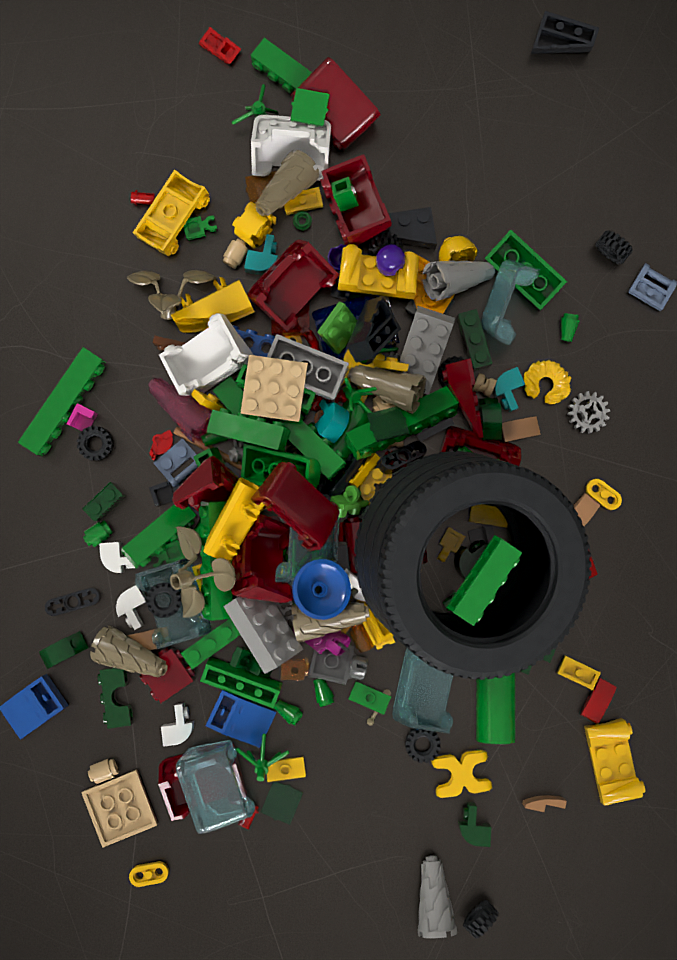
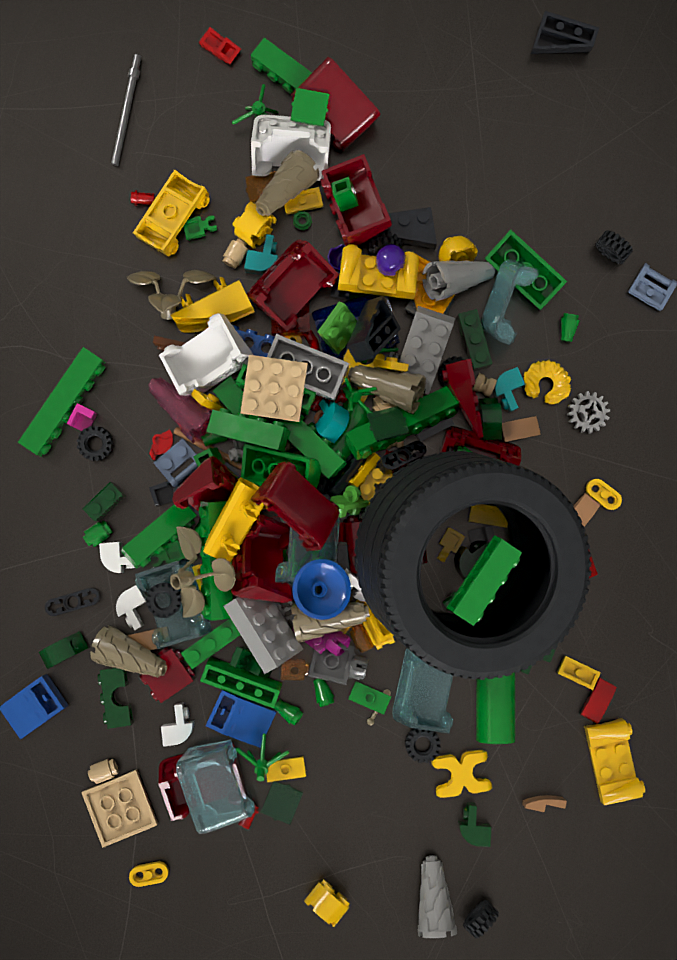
(133, 75): none -> flat silver bar
(326, 903): none -> yellow brick

